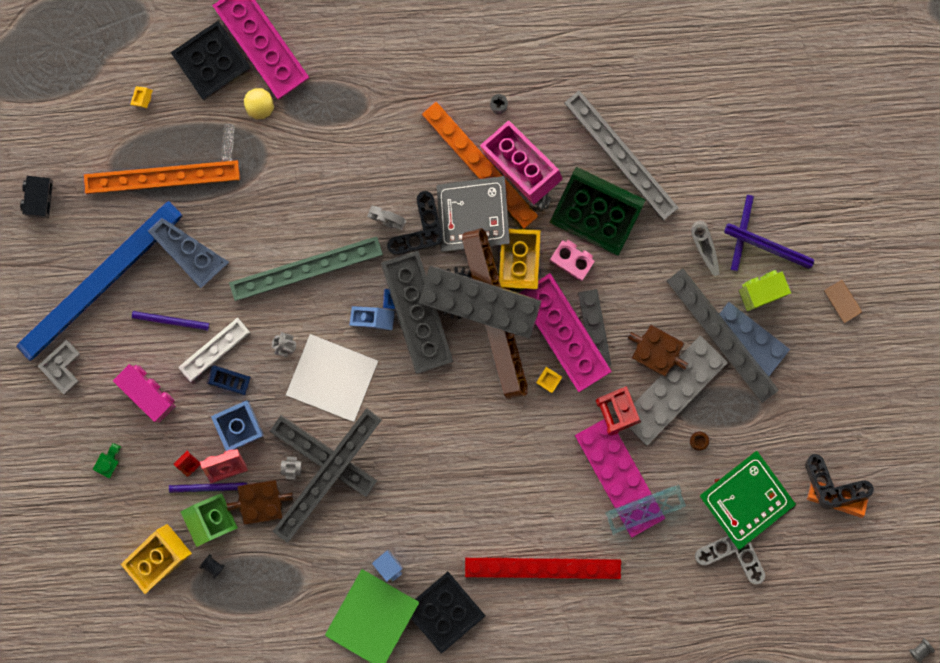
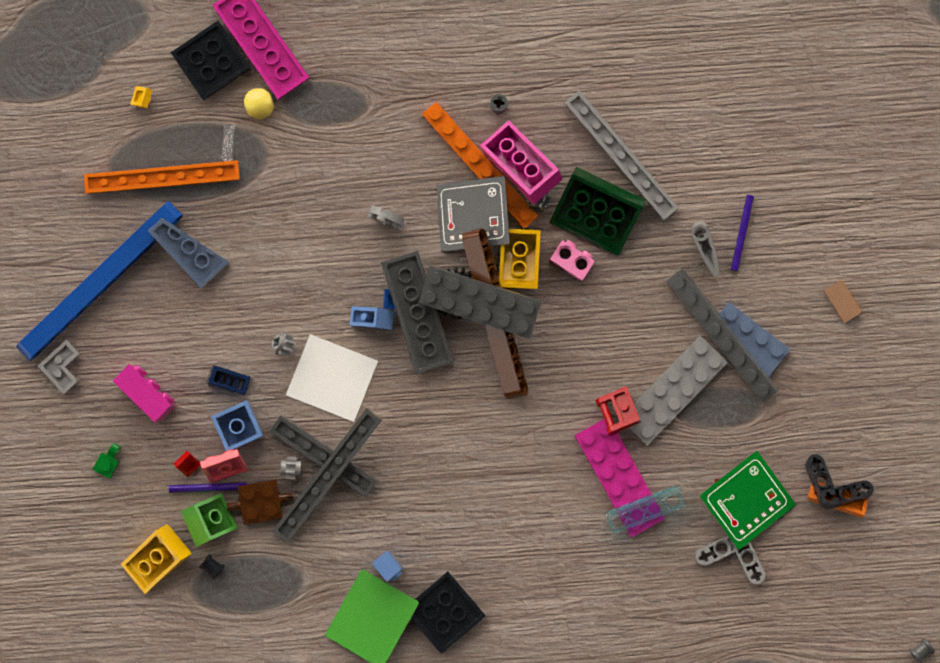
(36, 197): black brick -> none
(170, 320): dark purple bar -> none
(214, 350): white tile -> none
(305, 268): sand green plate -> none
(427, 229): black beam -> none
(543, 568): red plate -> none
(549, 380): yellow plate -> none
(567, 335): dark pink plate -> none
(593, 321): dark grey plate -> none
(658, 350): reddish brown plate -> none
(699, 441): reddish brown plate -> none
(764, 291): lime brick -> none
(769, 246): dark purple axle -> none

